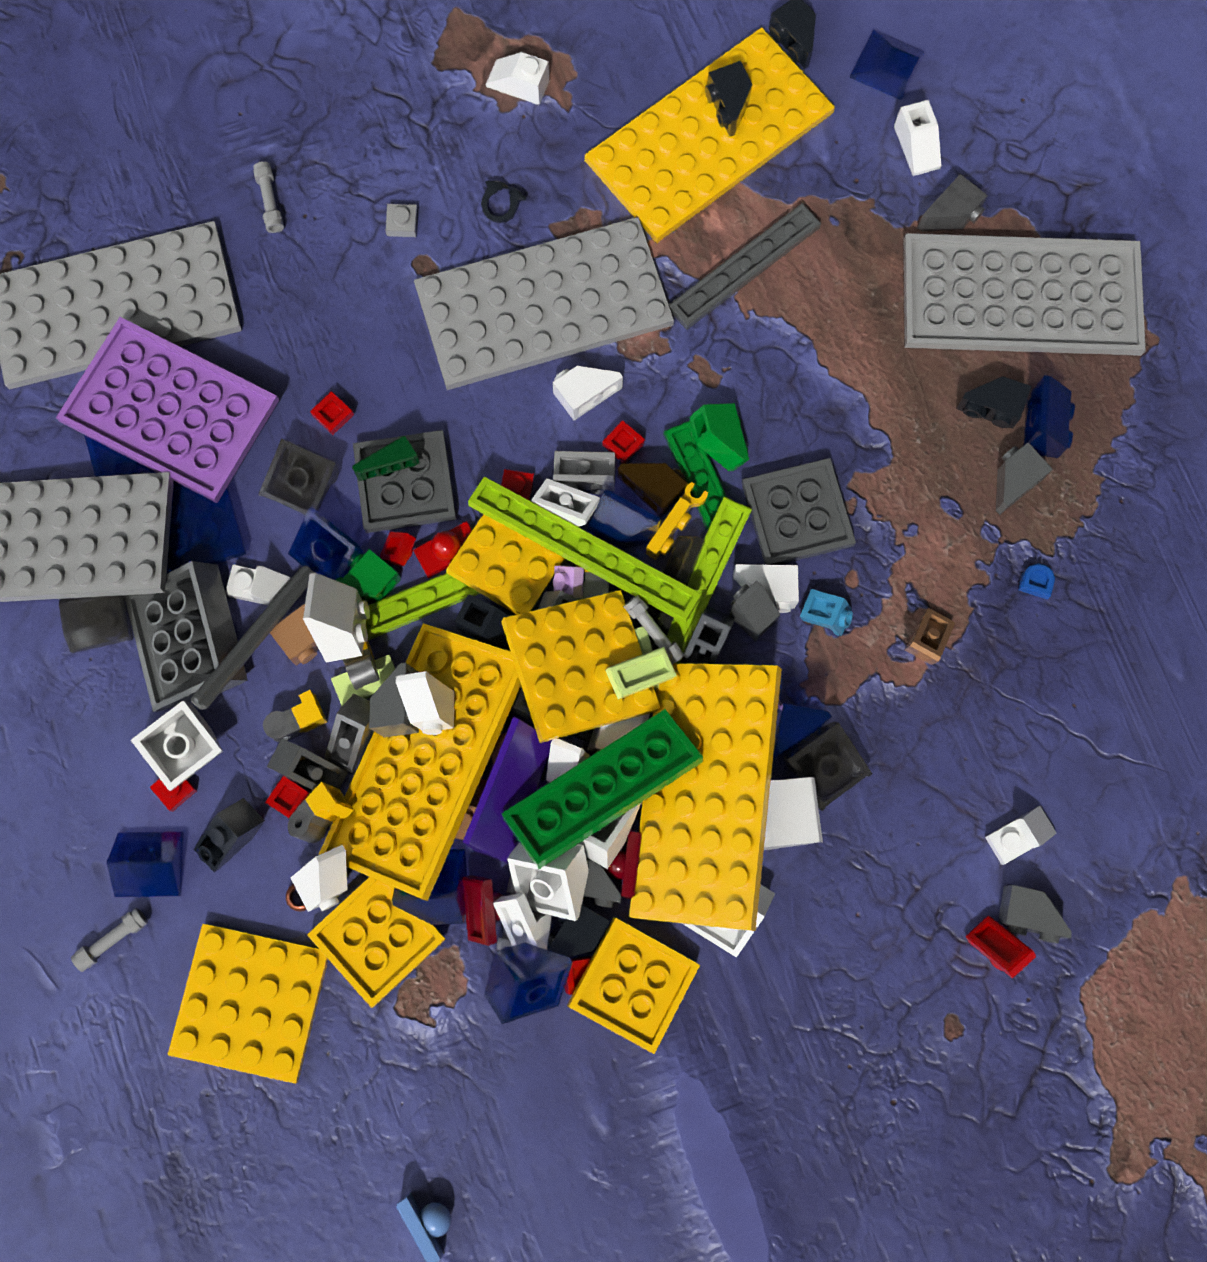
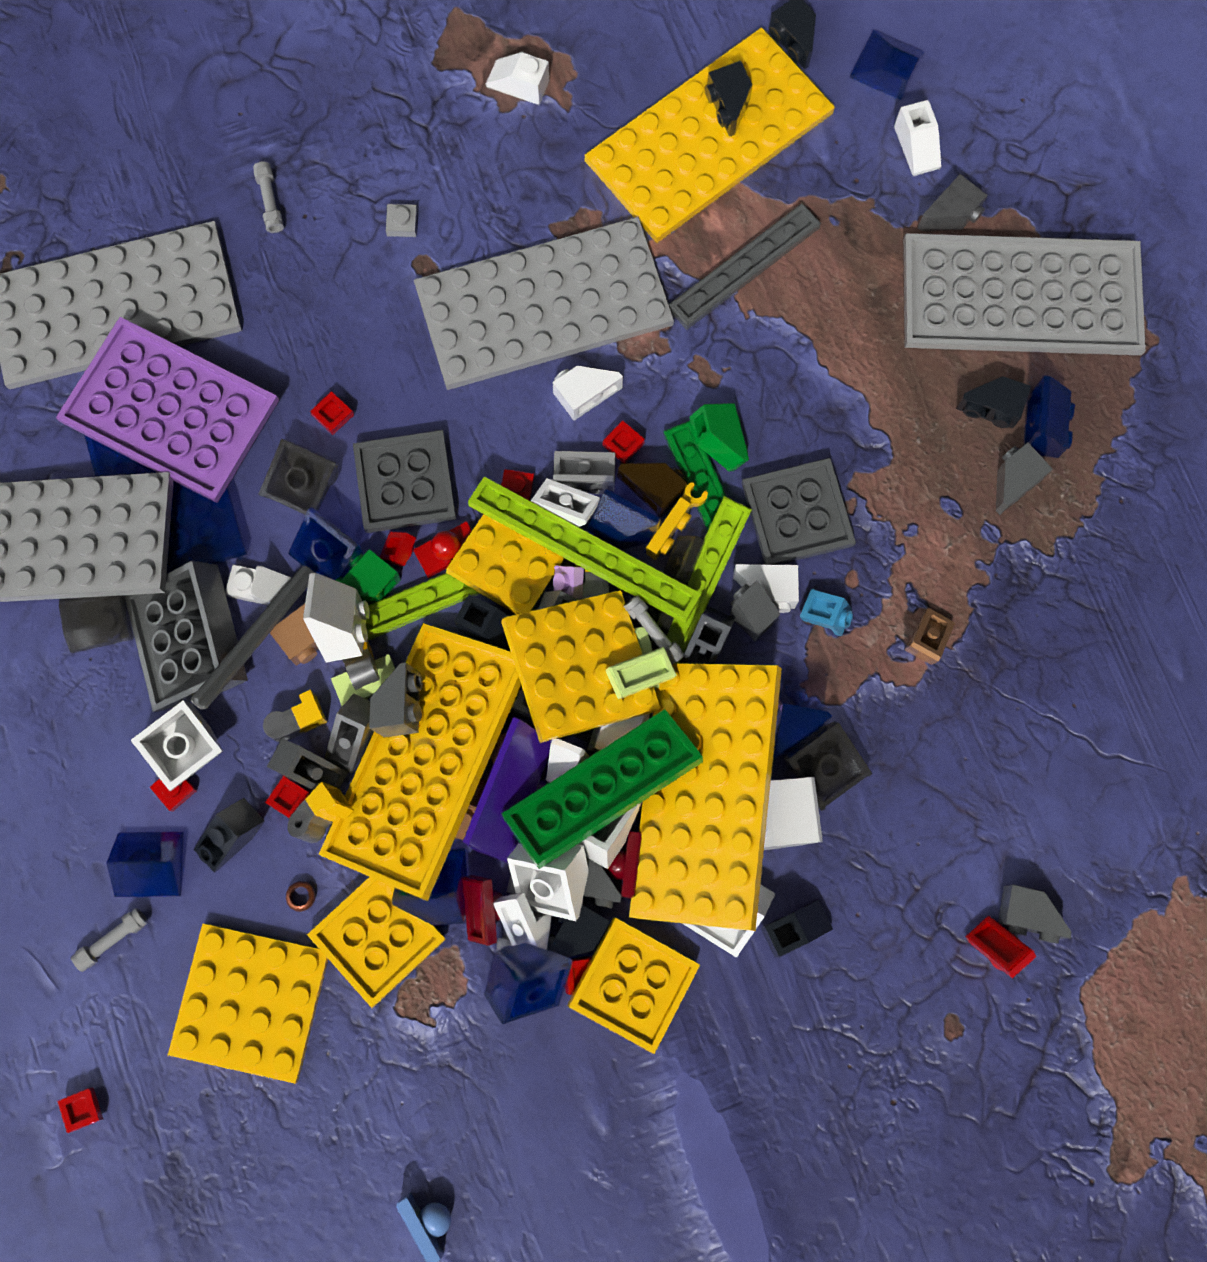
(80, 1110): none -> red plate
(322, 879): white slope -> none
(388, 459): dark green slope -> none
(427, 702): white slope -> none
(515, 198): black piece -> none
(796, 929): none -> black slope
(1021, 835): white slope -> none
(1037, 581): blue tile -> none

